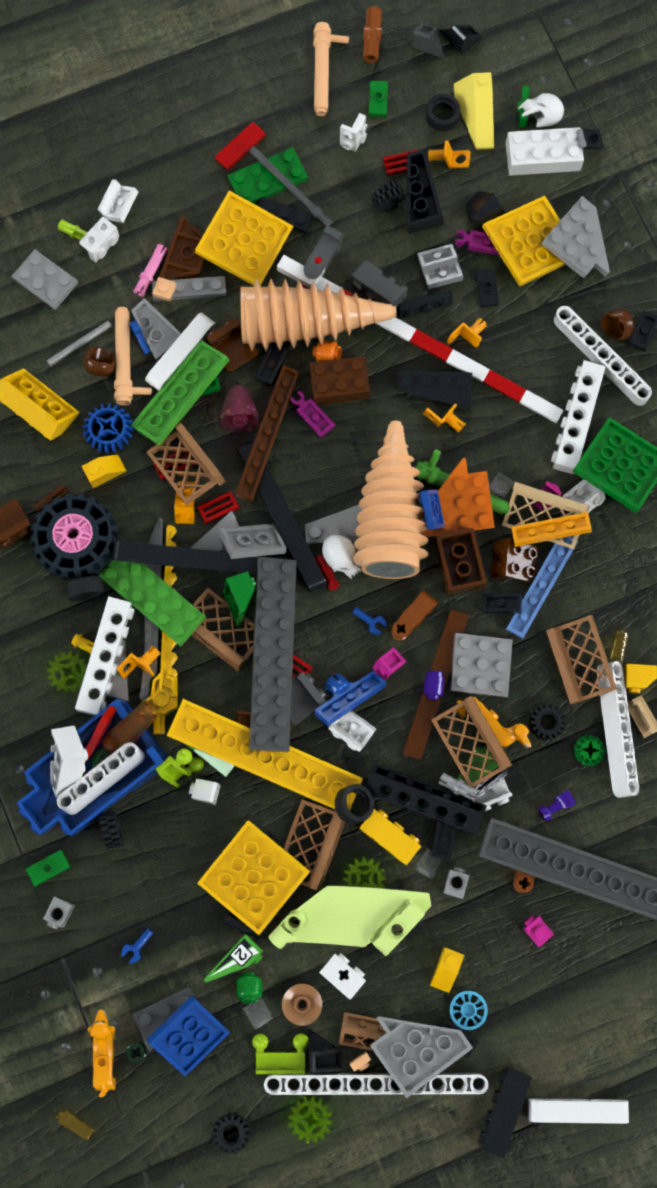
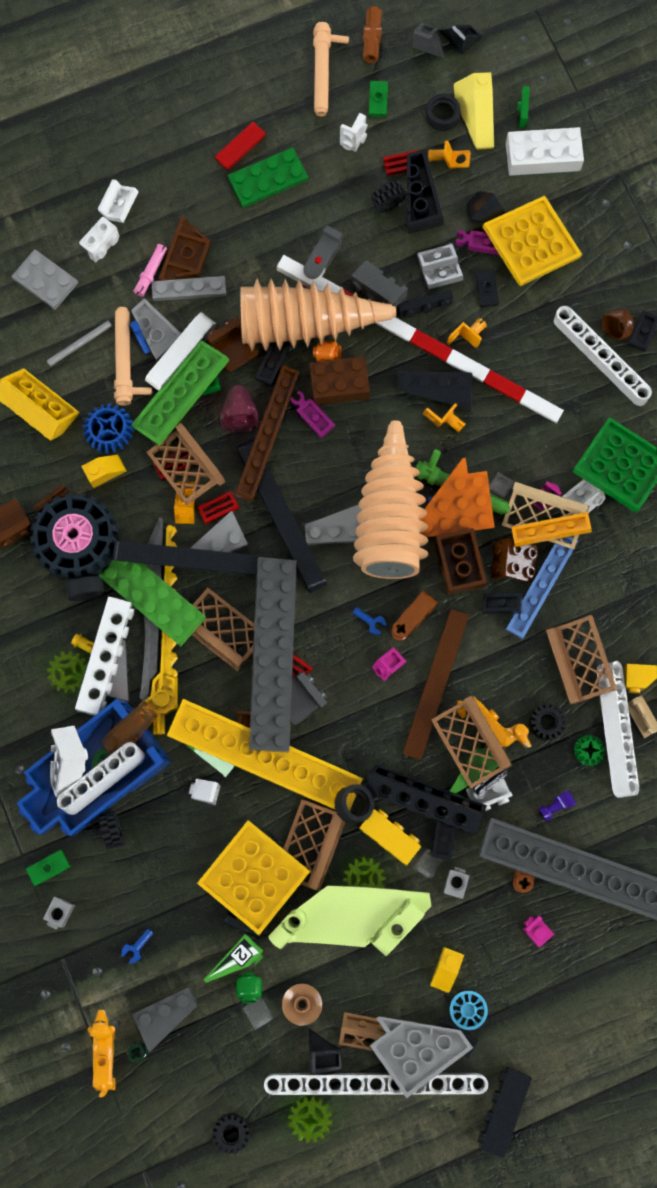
(72, 230): lime axle -> none
(72, 1123): clear yellow piece -> none
(99, 362): reddish brown hair -> none
(100, 731): red tile -> none
(143, 662): light orange bracket -> none
(164, 289): light nougat plate -> none
(173, 768): lime gear -> none
(188, 1036): blue plate -> none
(239, 594): green slope -> none
(243, 239): yellow plate -> none
(252, 541): light grey plate -> none
(280, 1061): lime gear -> none
(298, 219): black plate -> none
(317, 212): dark grey bar -> none
(327, 573): red axle -> none
(339, 554): white helmet -> none
(346, 986): white brick -> none
(347, 695): blue plate -> none
(352, 730): white bracket -> none
(360, 1062): light nougat plate -> none
(432, 508): blue plate -> none
(433, 685): dark purple brick -> none
(459, 787): light grey pin -> none
(481, 665): light grey plate -> none
(546, 109): white helmet -> none
(578, 1111): white beam -> none
(579, 240): light grey wing -> none
(590, 139): black plate -> none
(594, 374): white brick -> none
(619, 647): clear yellow piece -> none

